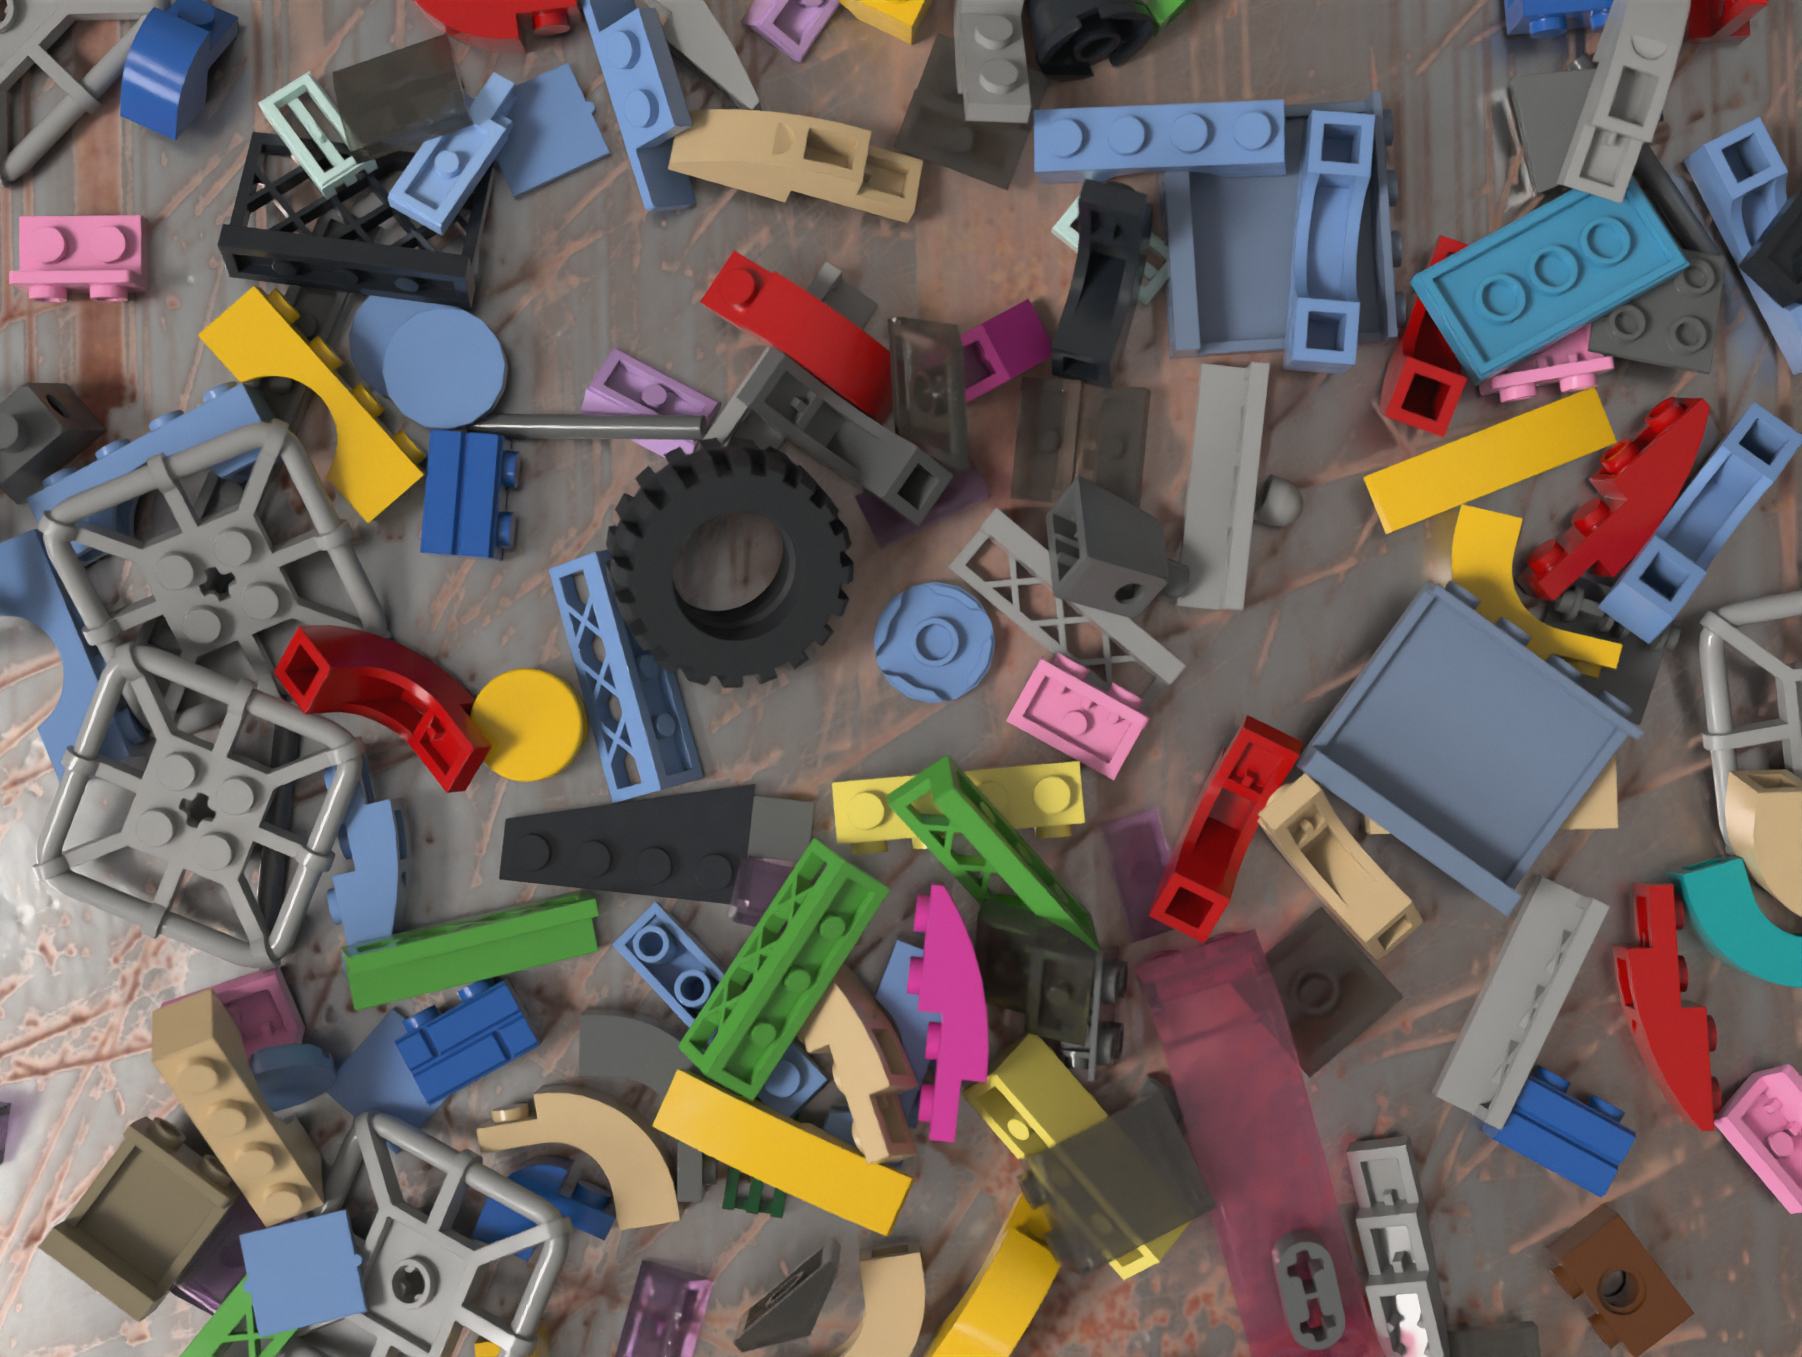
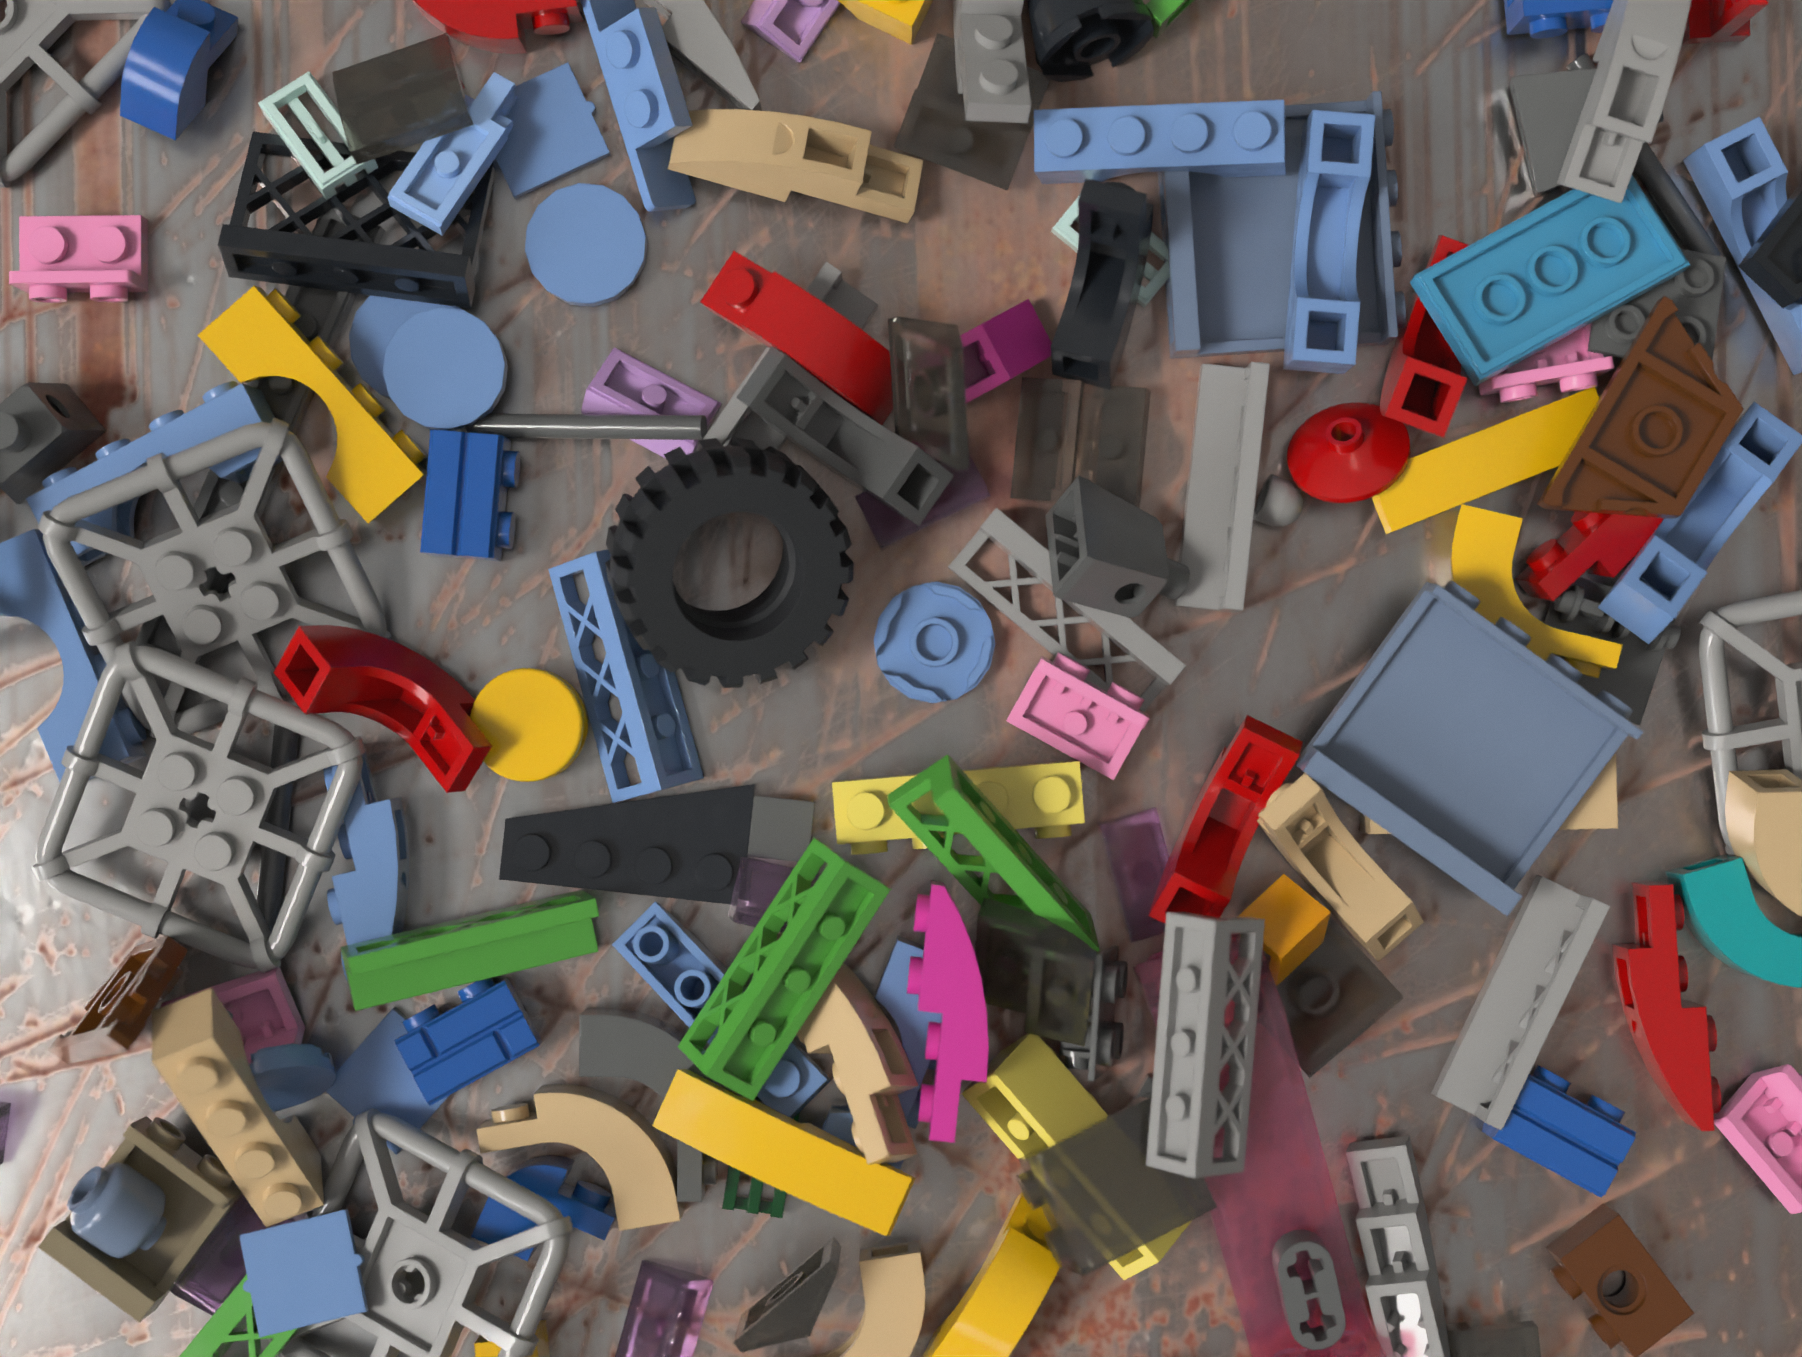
(117, 1209): none -> sand blue head
(124, 1002): none -> reddish brown wing
(586, 244): none -> medium blue tile
(1196, 1044): none -> light grey fence
(1292, 925): none -> light orange panel
(1348, 453): none -> red dish
(1649, 428): none -> reddish brown wing

